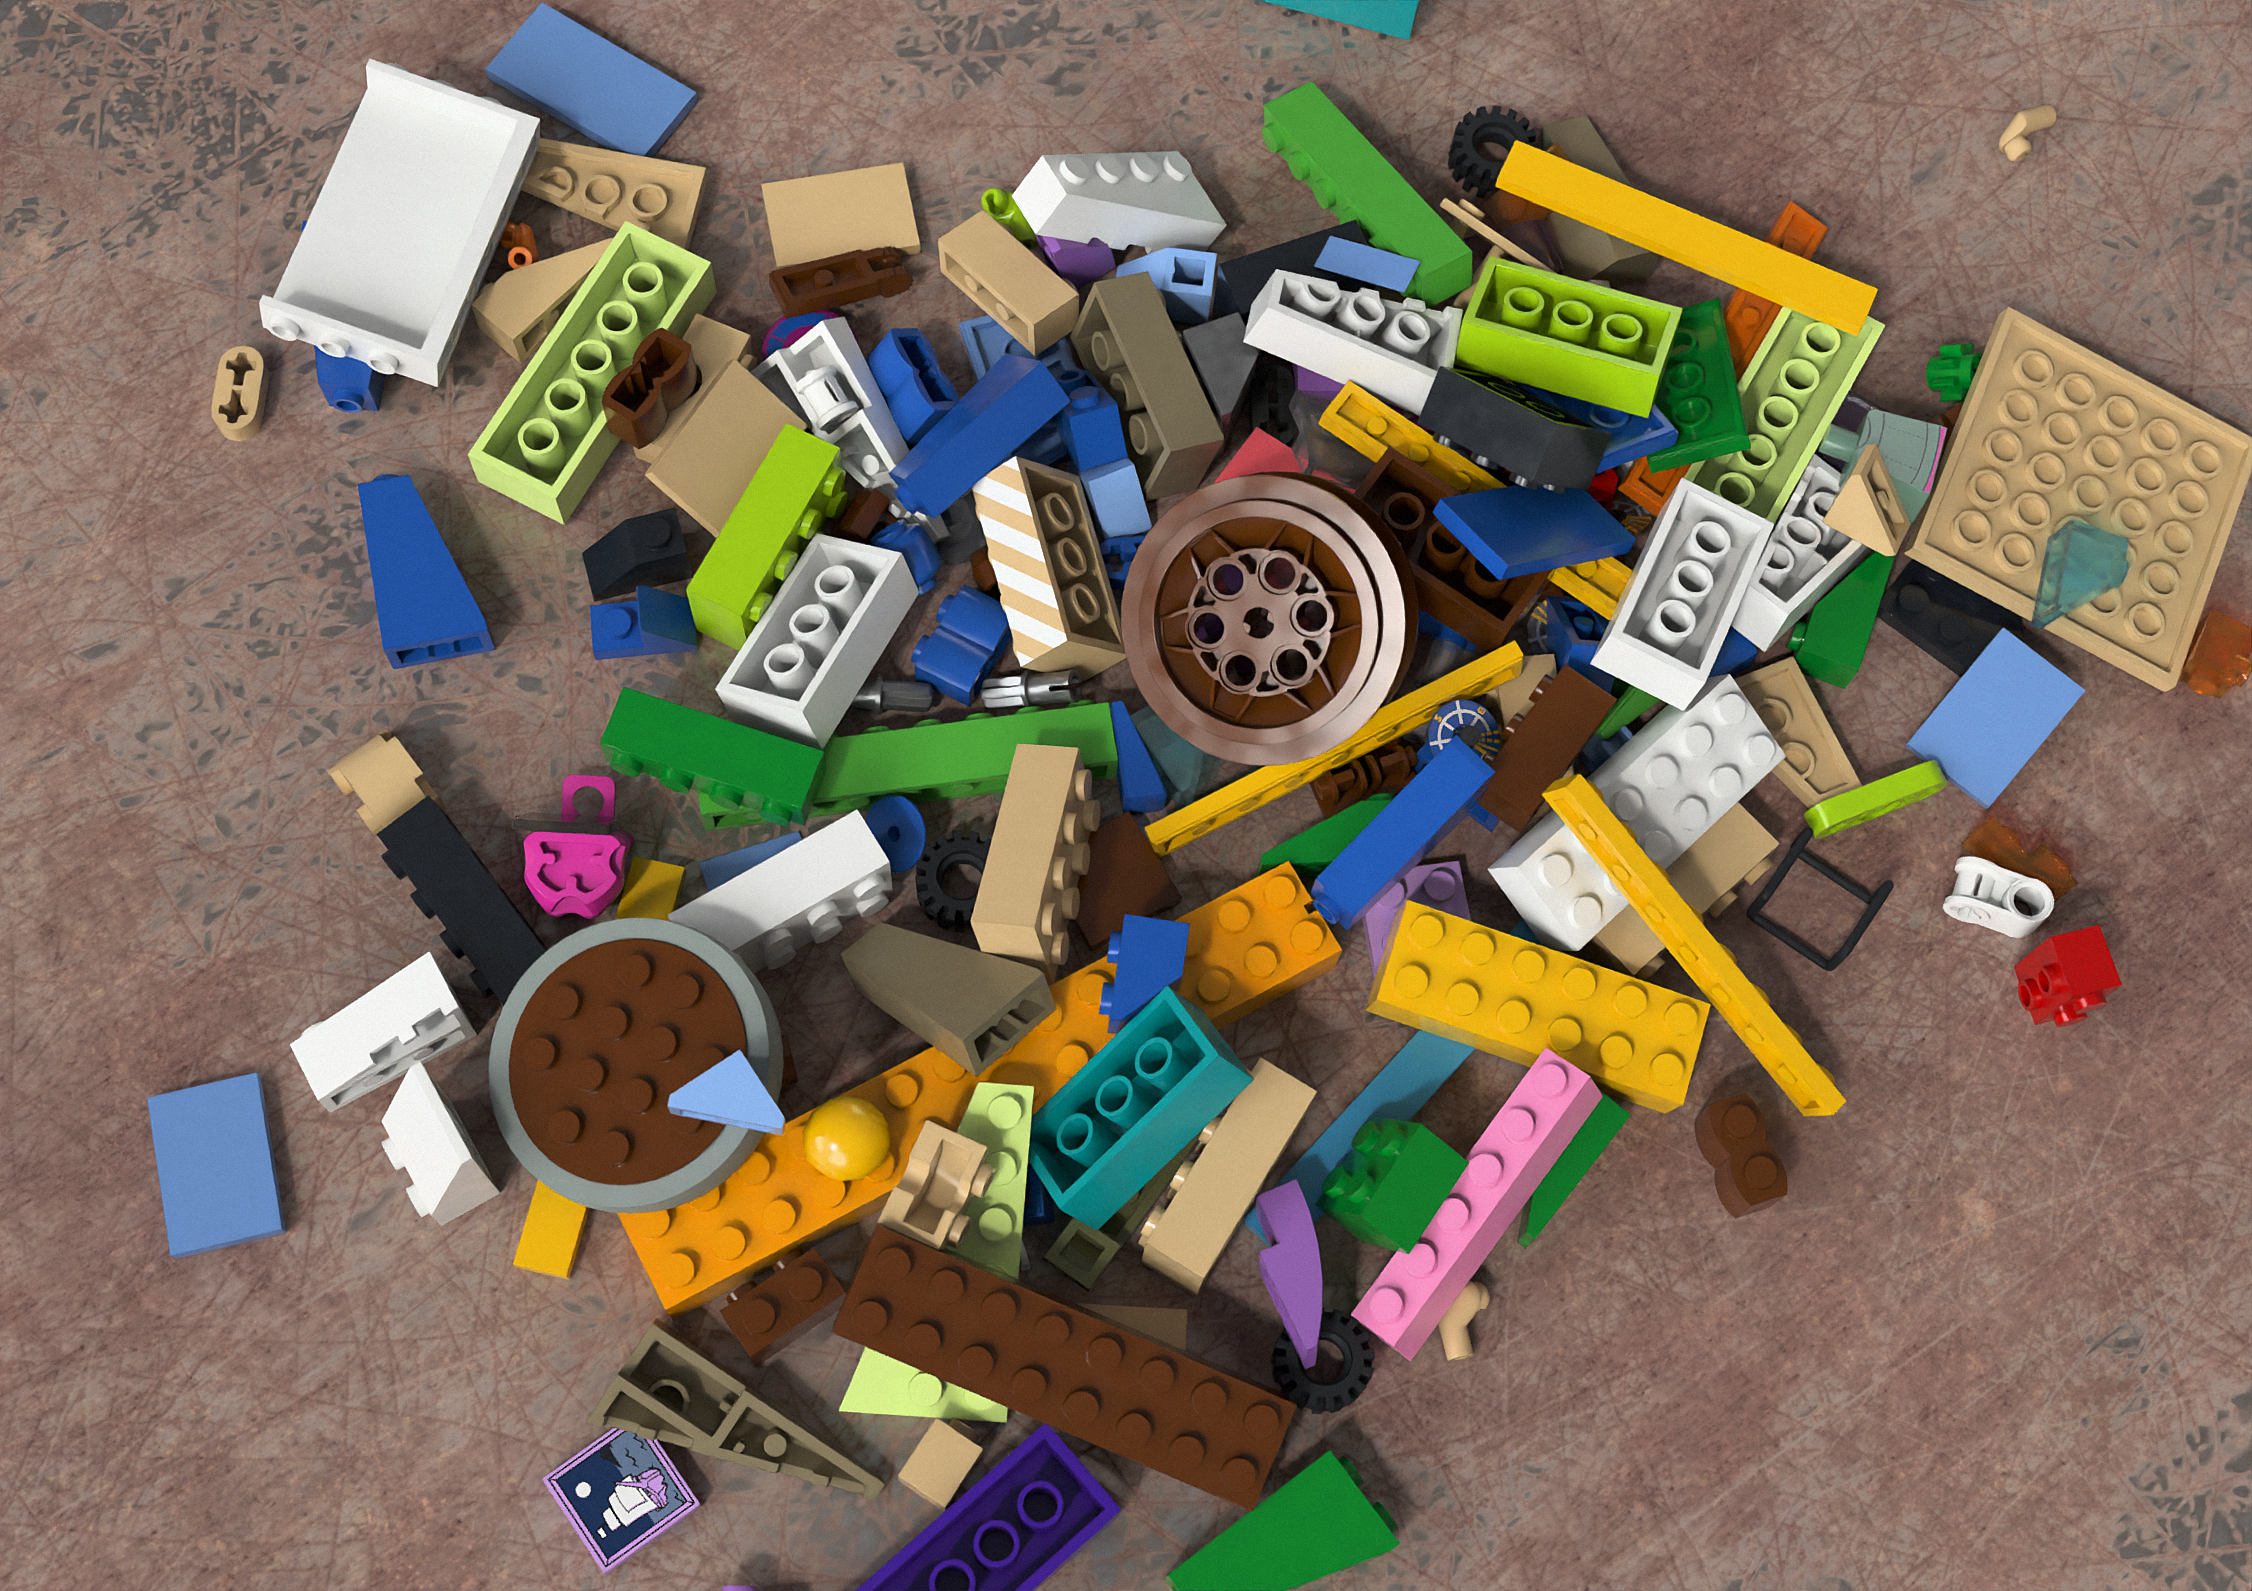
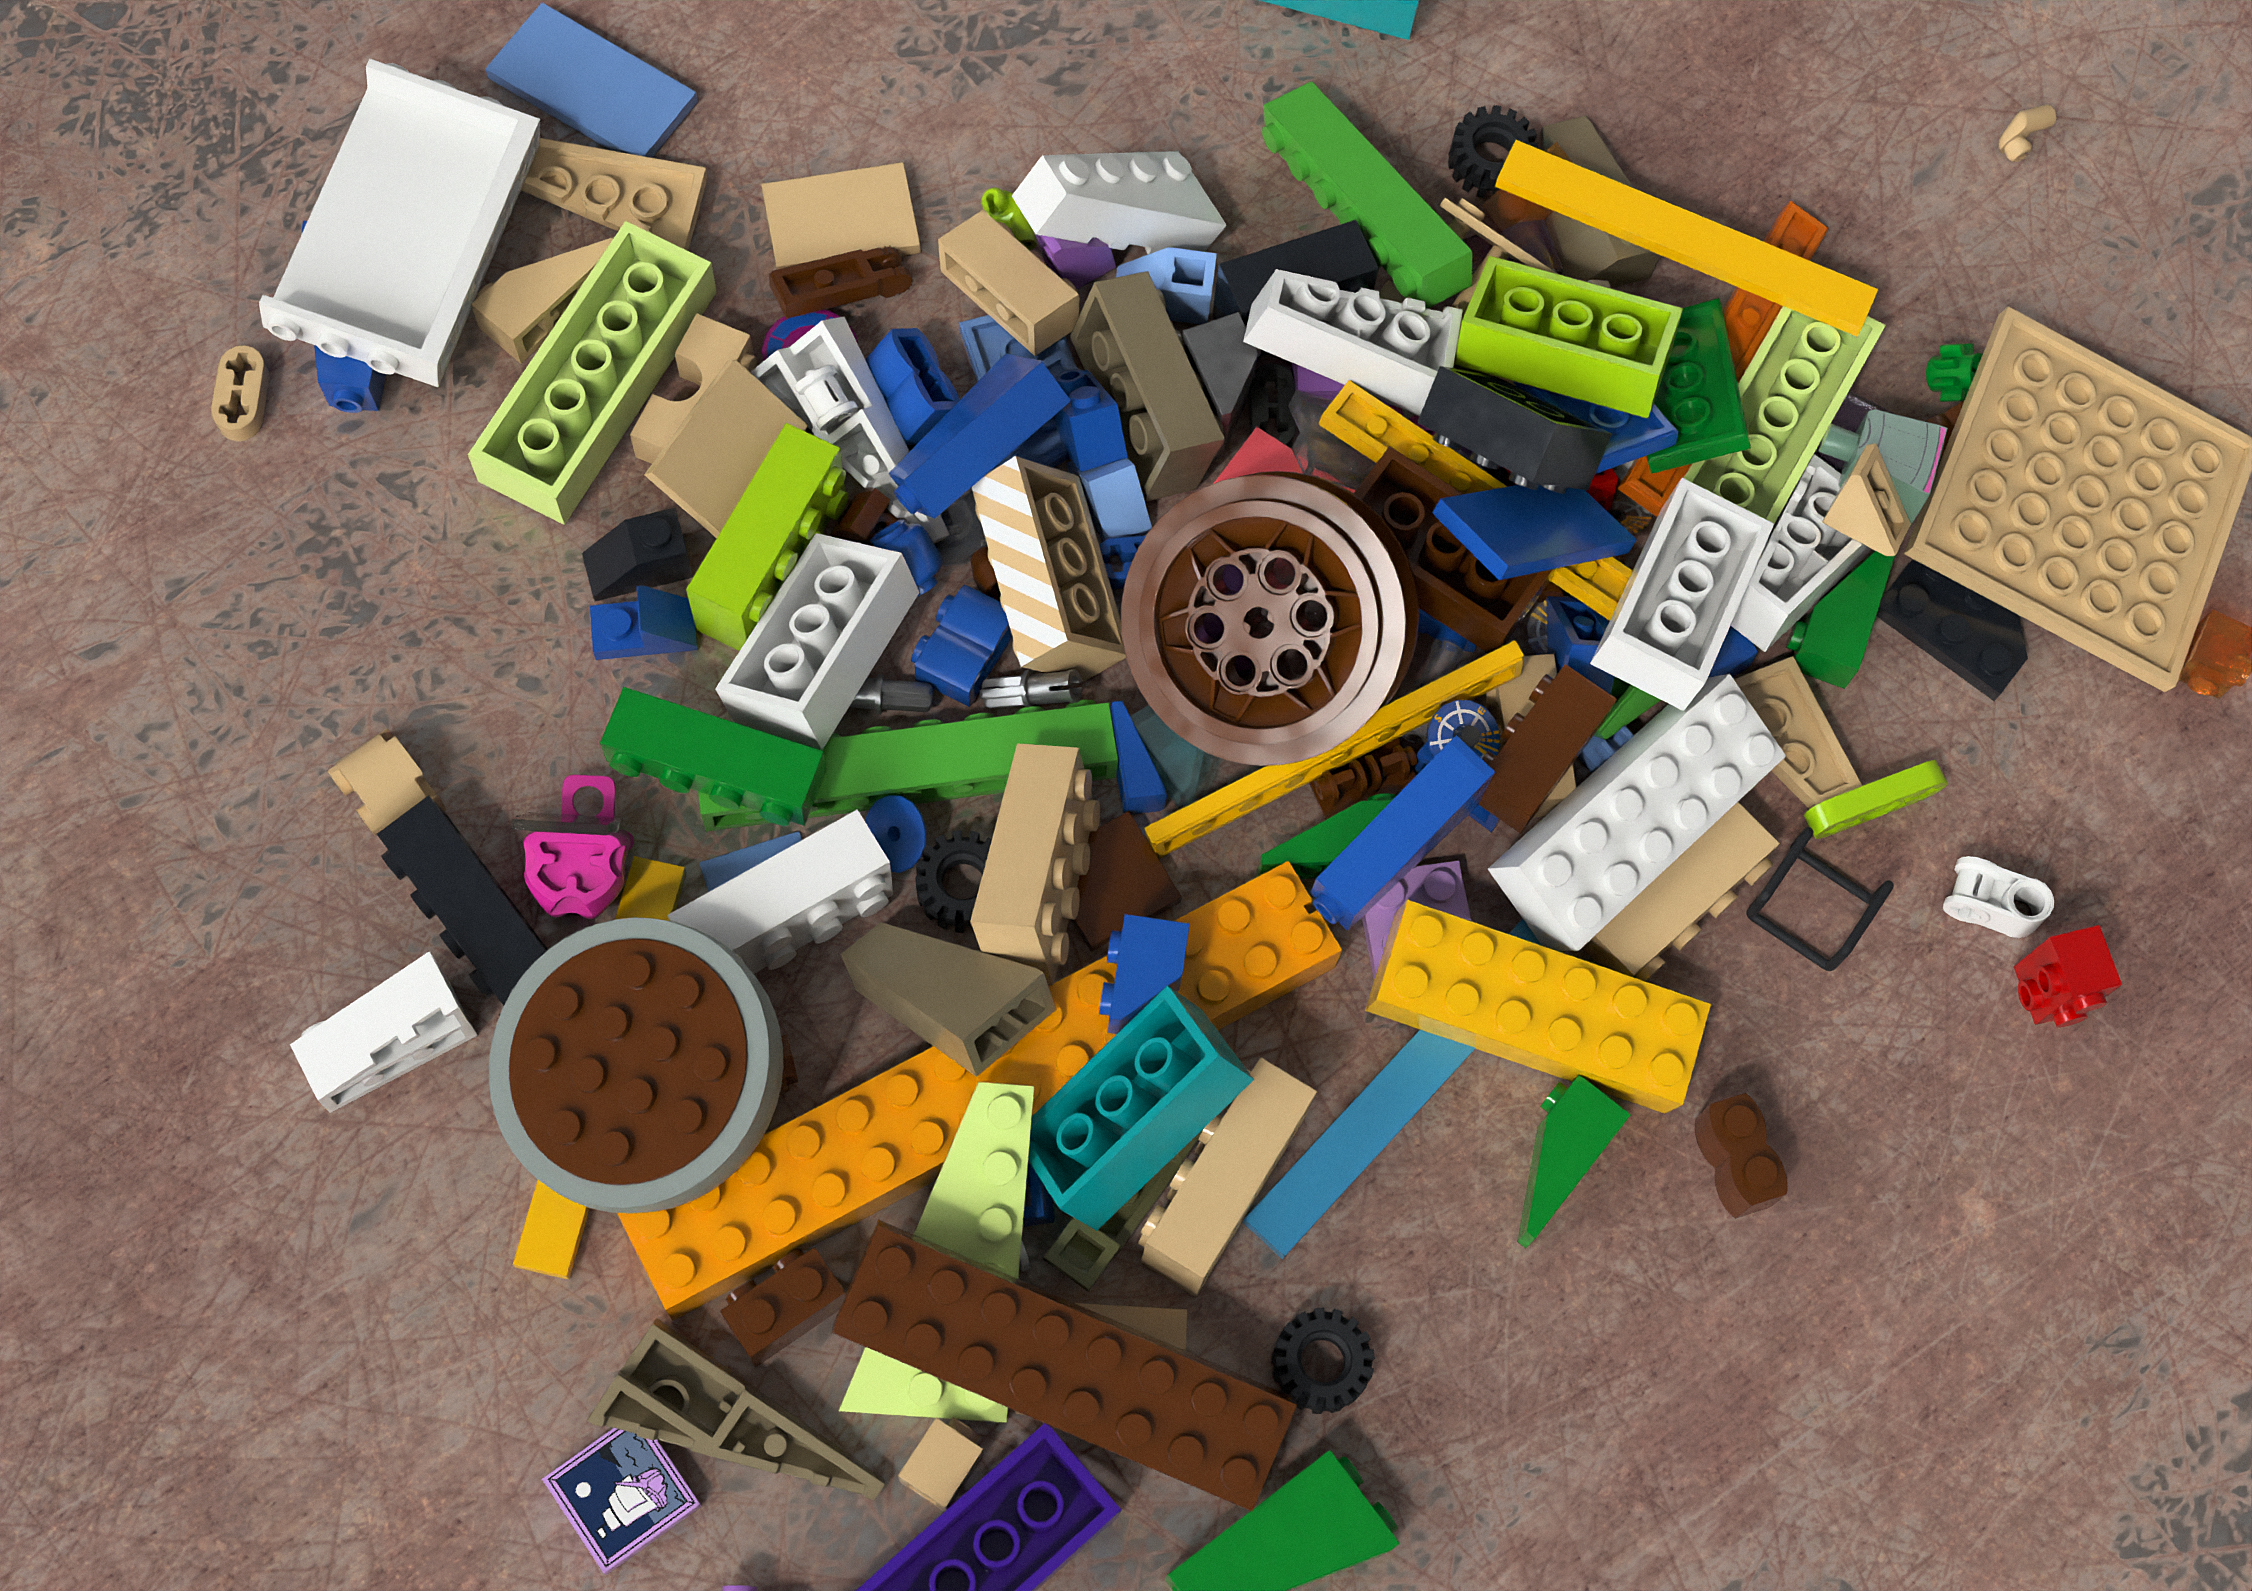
(216, 1165): medium blue tile -> none
(417, 587): blue slope -> none
(435, 1150): white slope -> none
(522, 245): orange arm -> none
(654, 384): reddish brown brick -> none
(729, 1096): light blue slope -> none
(846, 1138): yellow hair -> none
(938, 1188): tan cylinder -> none
(1292, 1265): medium lavender slope -> none
(1367, 264): medium blue sticker -> none
(1391, 1183): green brick -> none
(1455, 1321): tan arm -> none
(1485, 1200): bright pink brick -> none
(1692, 945): yellow plate -> none
(1995, 718): medium blue tile -> none
(2002, 847): clear orange slope -> none
(2077, 570): clear light blue slope -> none

